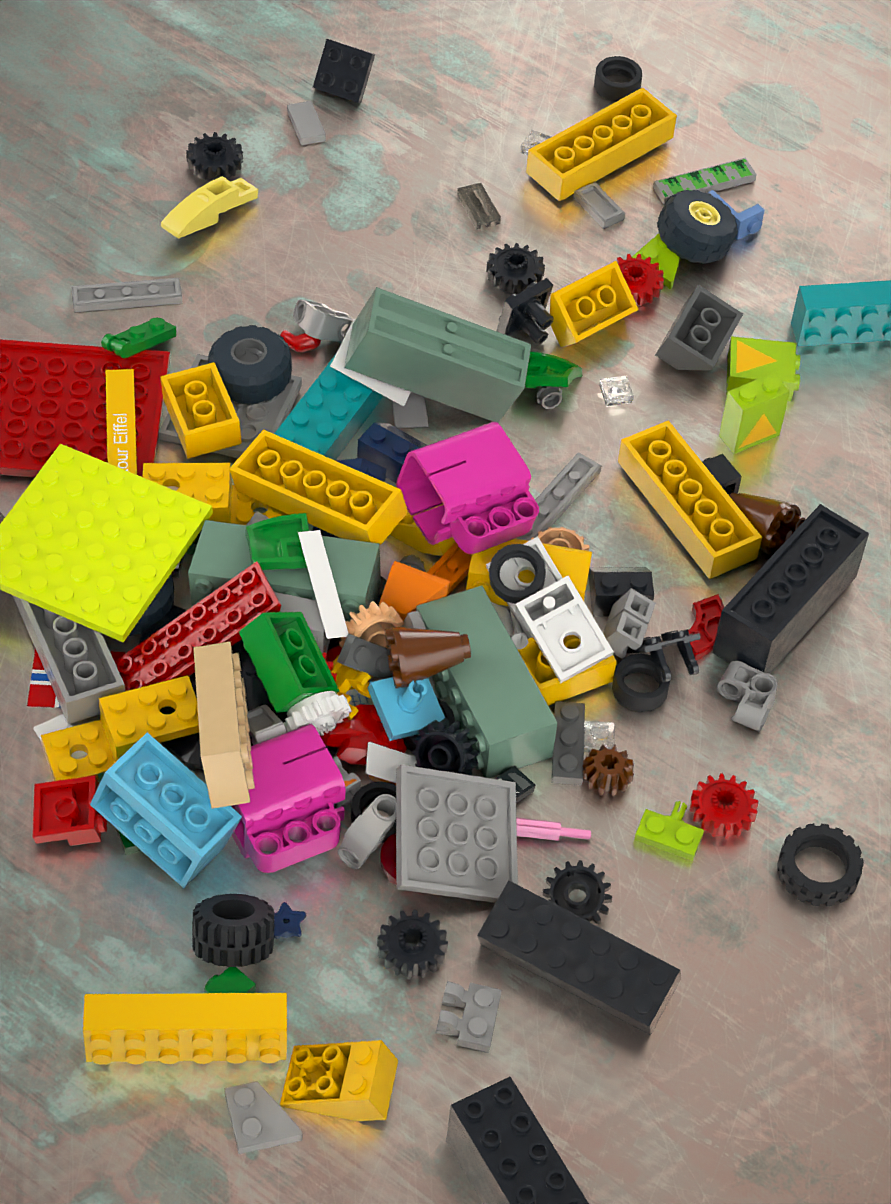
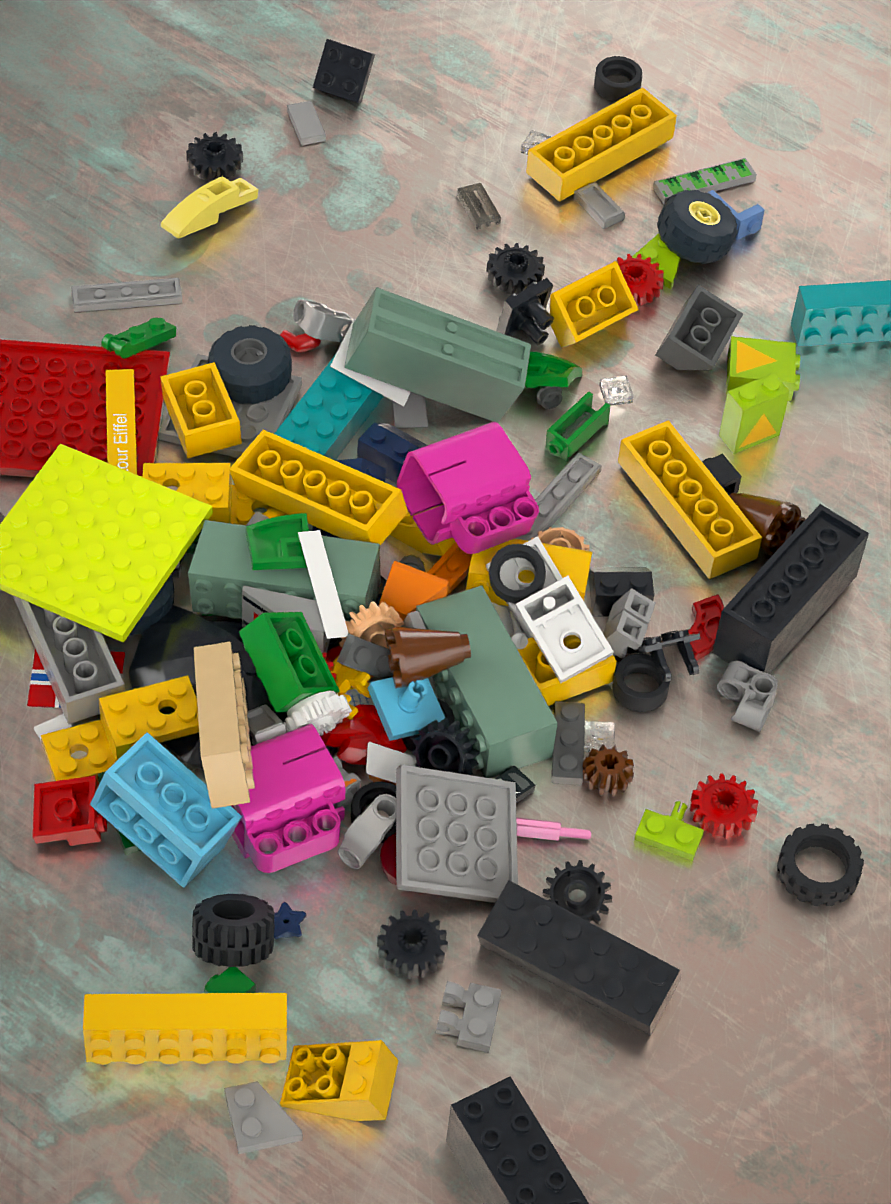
(211, 621): red plate -> none
(576, 427): none -> green window

